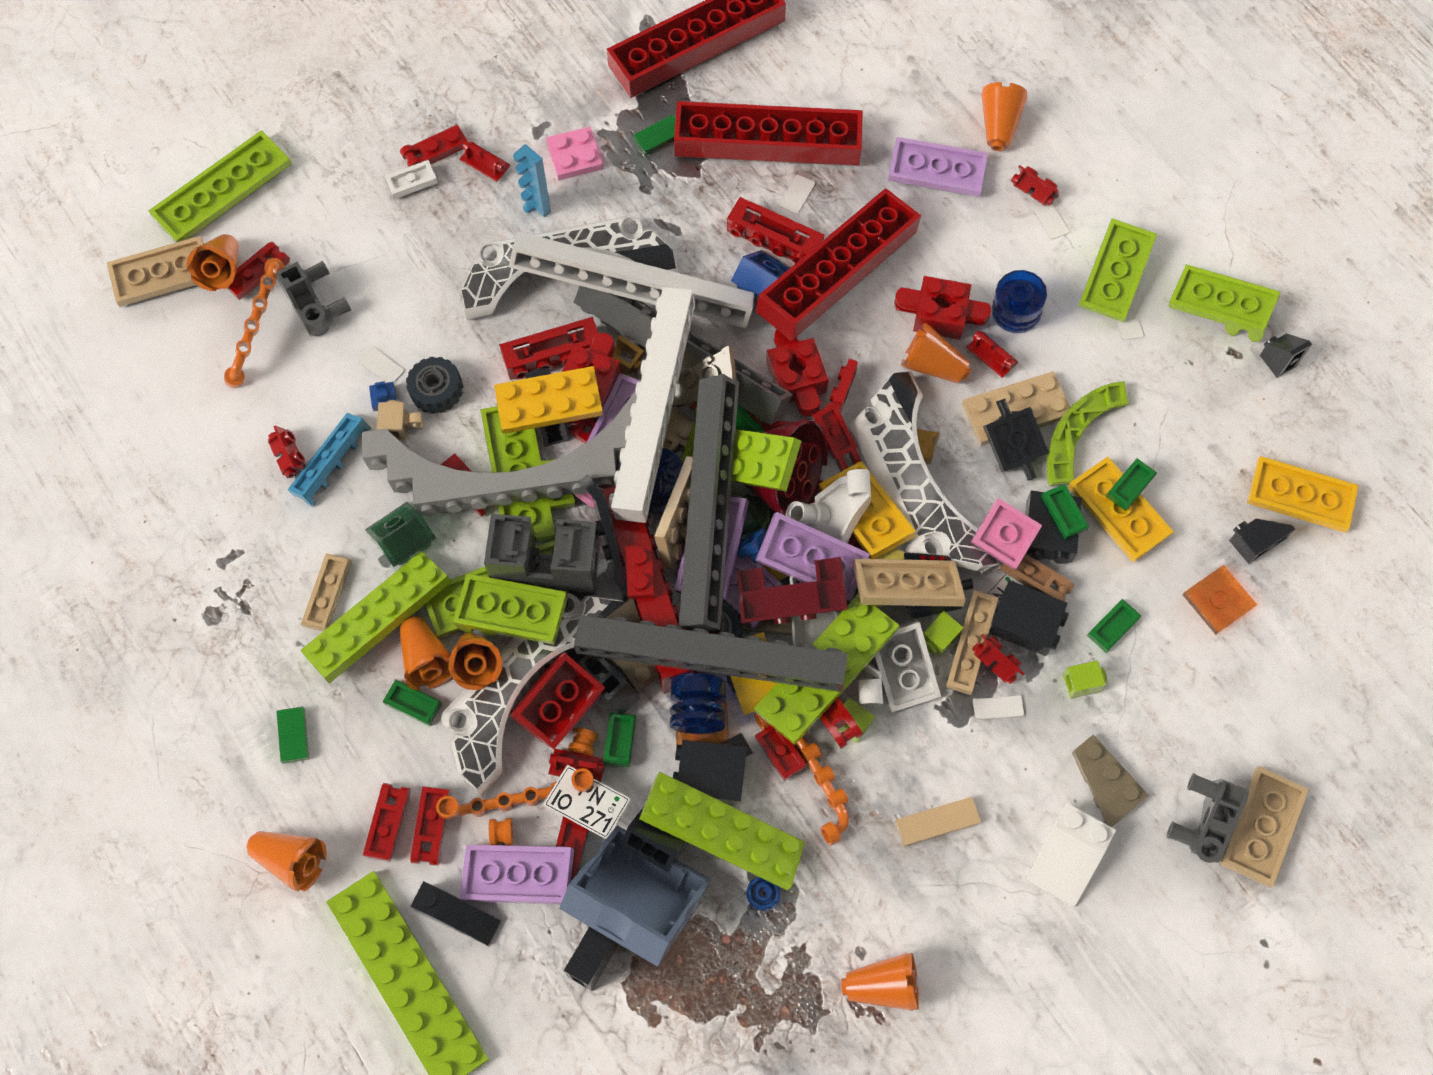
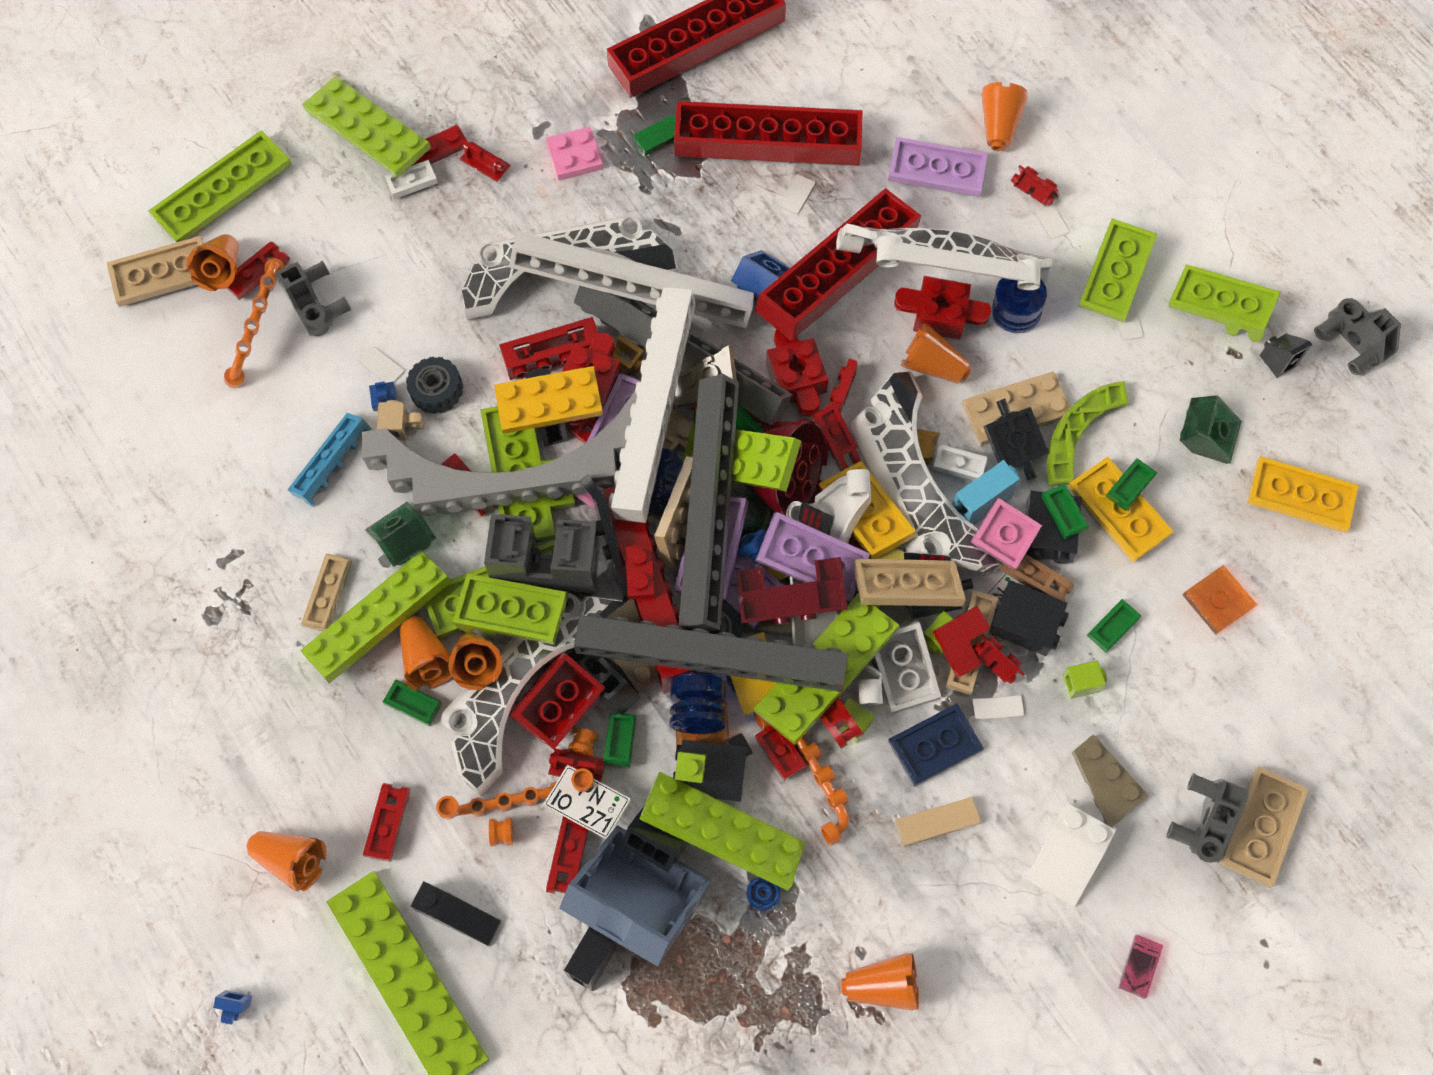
(232, 1005): none -> blue tile
(283, 442): red hinge -> none
(292, 735): green tile -> none
(366, 126): none -> lime plate
(429, 827): red plate -> none
(516, 874): lavender plate -> none
(533, 180): dark azure hinge -> none
(690, 767): none -> lime brick
(773, 233): red brick -> none
(815, 518): none -> black sticker
(935, 744): none -> dark blue tile
(948, 251): none -> white panel
(955, 639): none -> red tile
(959, 463): none -> white plate
(978, 497): none -> medium azure brick
(991, 354): red hinge -> none
(1140, 966): none -> clear pink tile
(1210, 428): none -> clear green slope
(1259, 537): black slope -> none
(1375, 329): none -> dark grey piece

